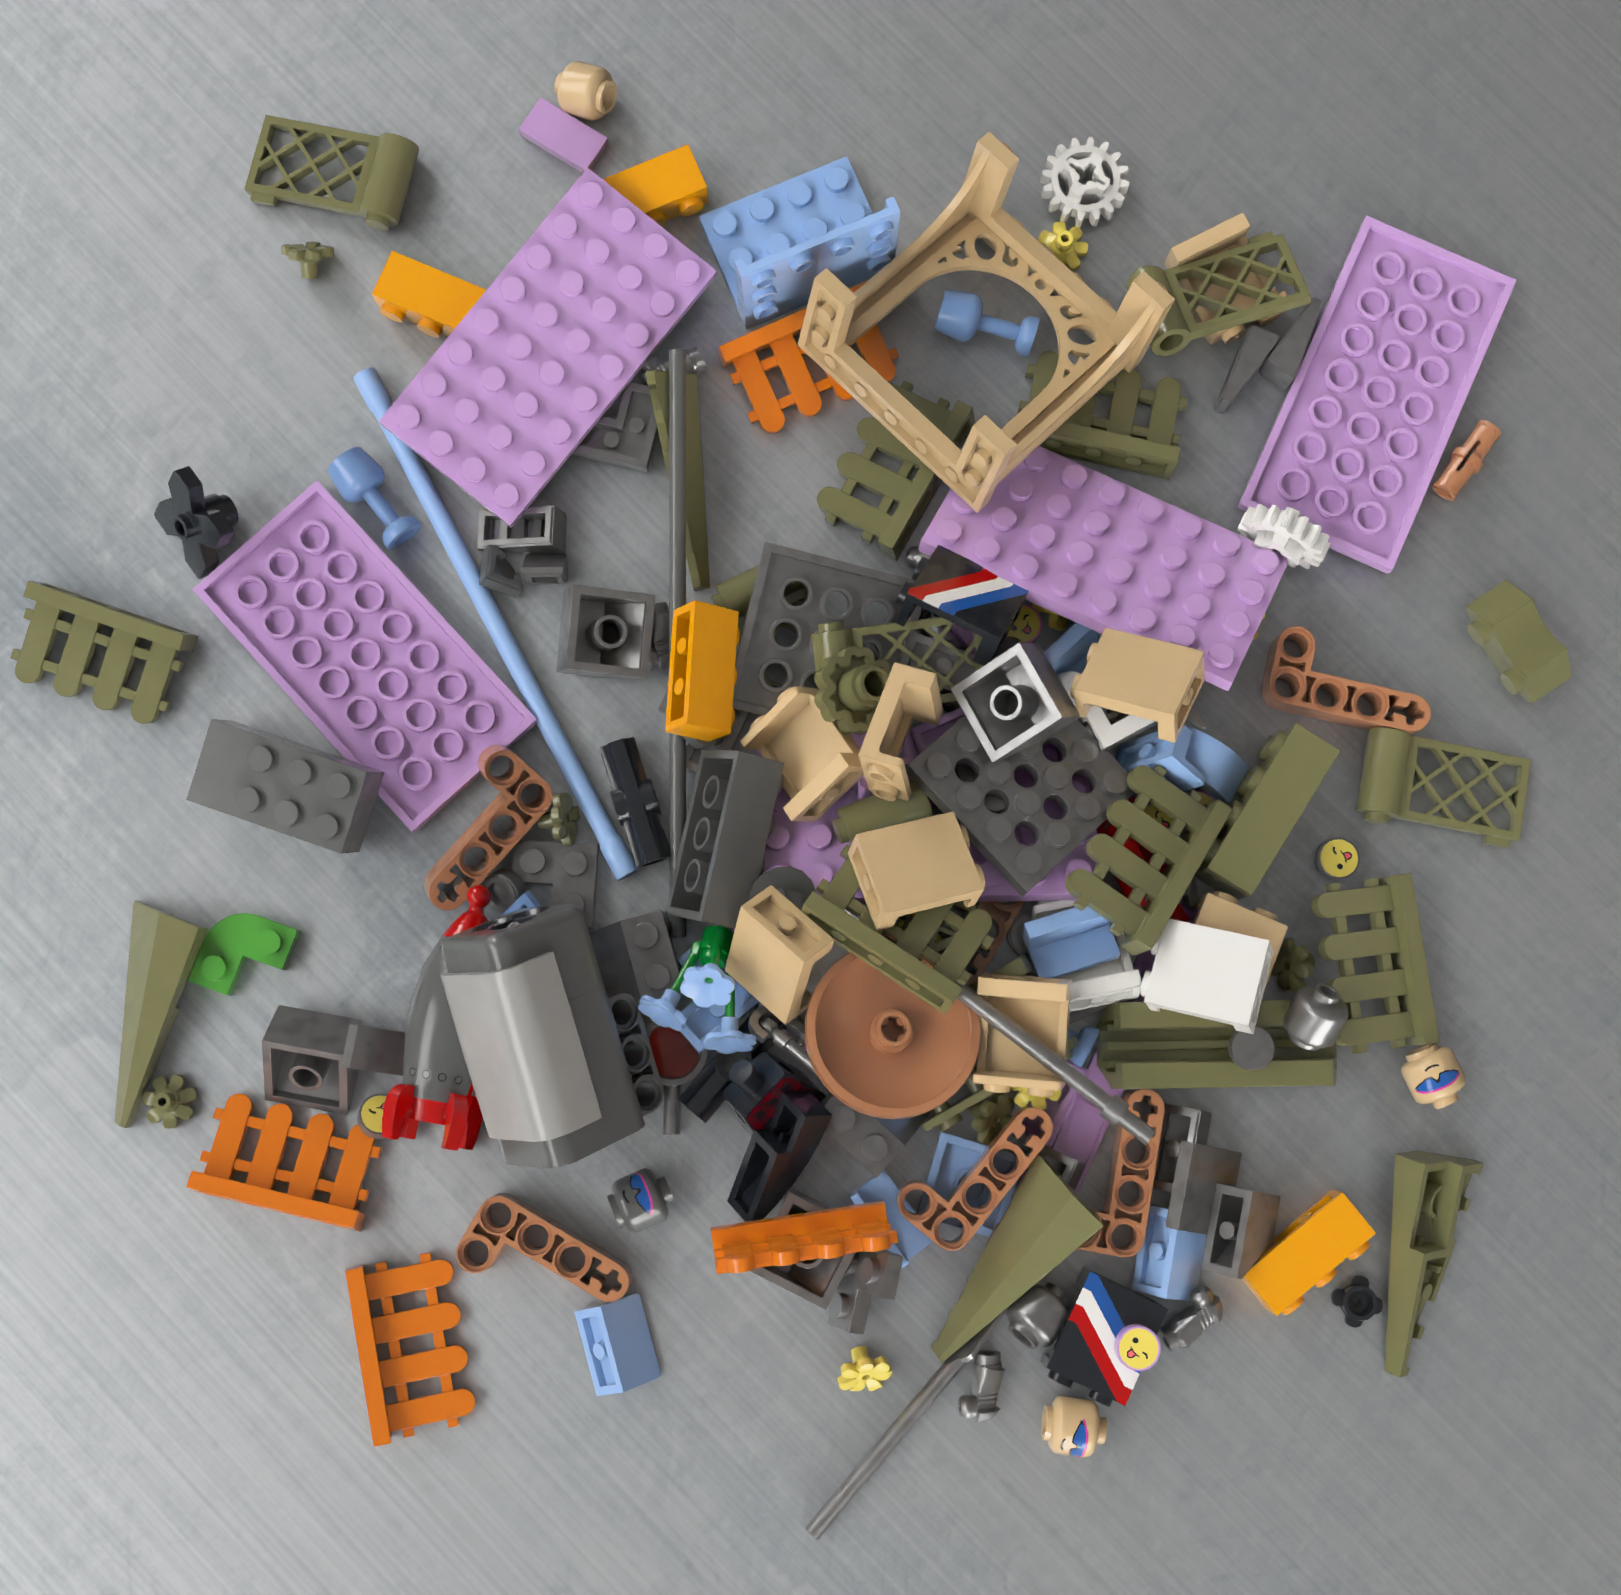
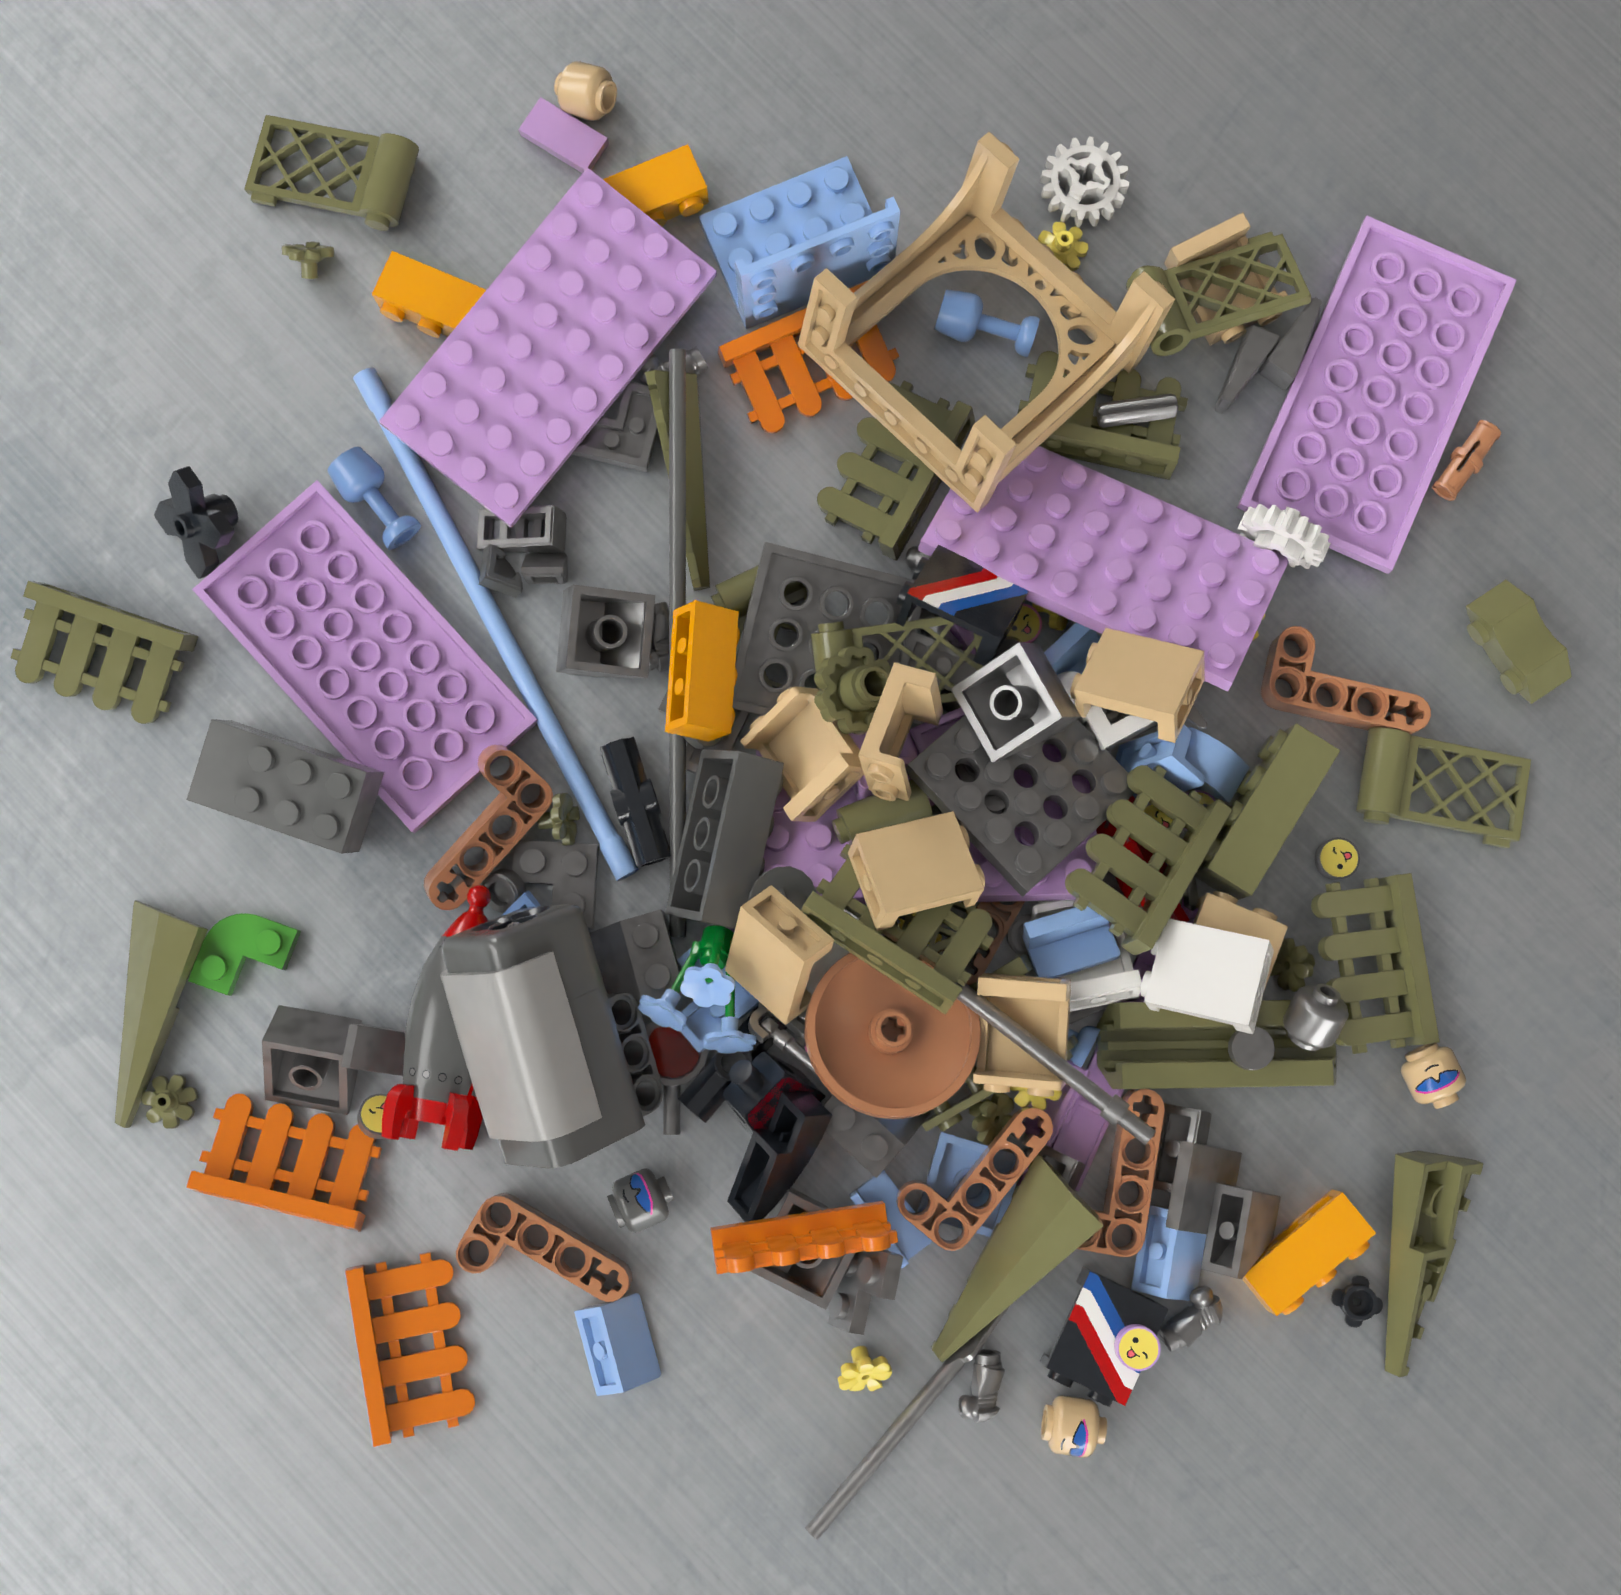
(1038, 1315): flat silver head -> none
(1137, 410): none -> flat silver axle

